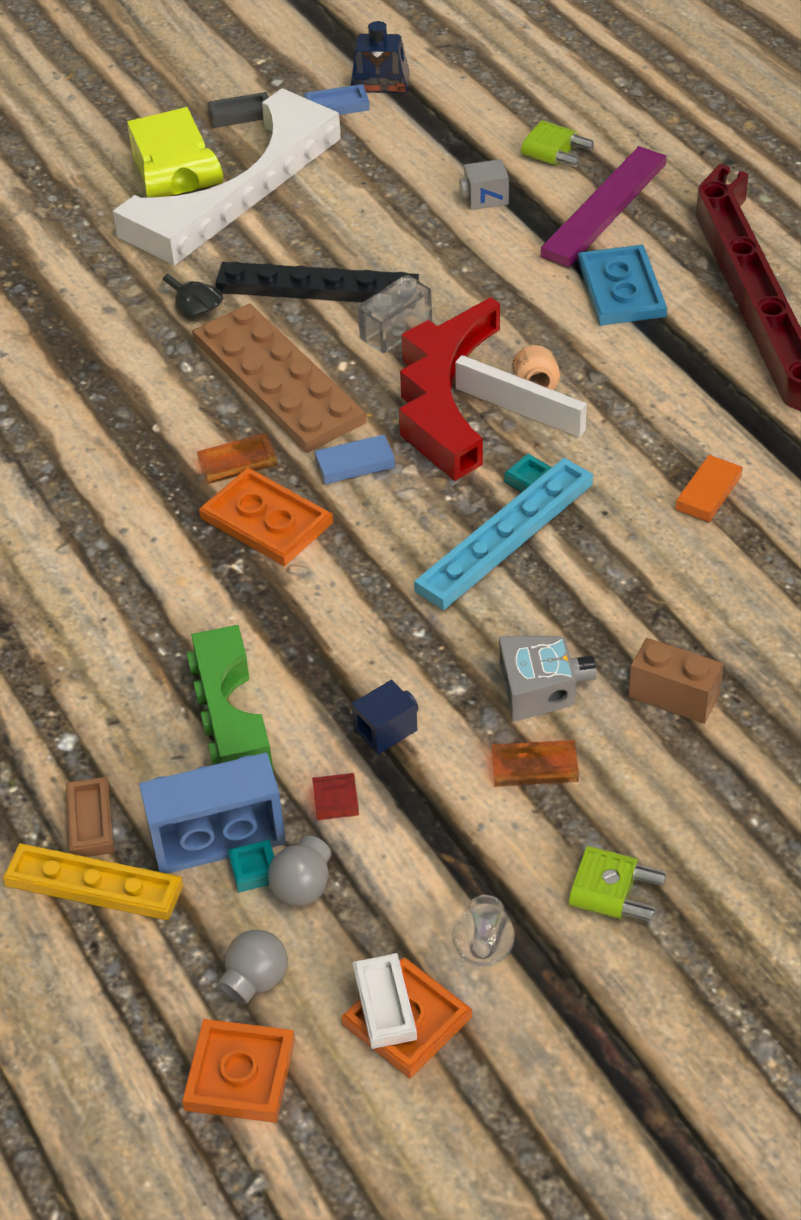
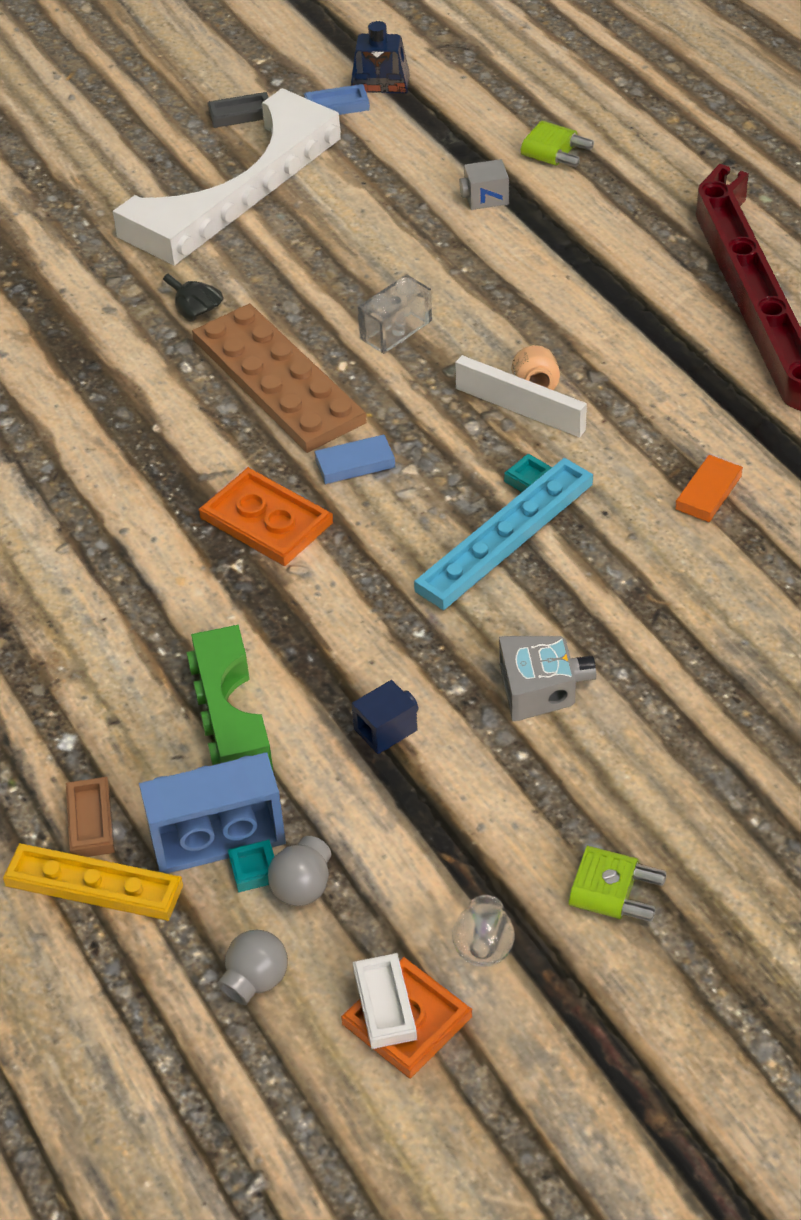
(172, 154): neon yellow piece -> none
(234, 457): clear orange tile -> none
(239, 1070): orange tile -> none
(303, 281): black plate -> none
(335, 796): clear red tile -> none
(431, 416): red arch -> none
(534, 763): clear orange tile -> none
(603, 206): magenta tile -> none
(622, 285): dark azure tile -> none
(675, 680): medium nougat brick -> none

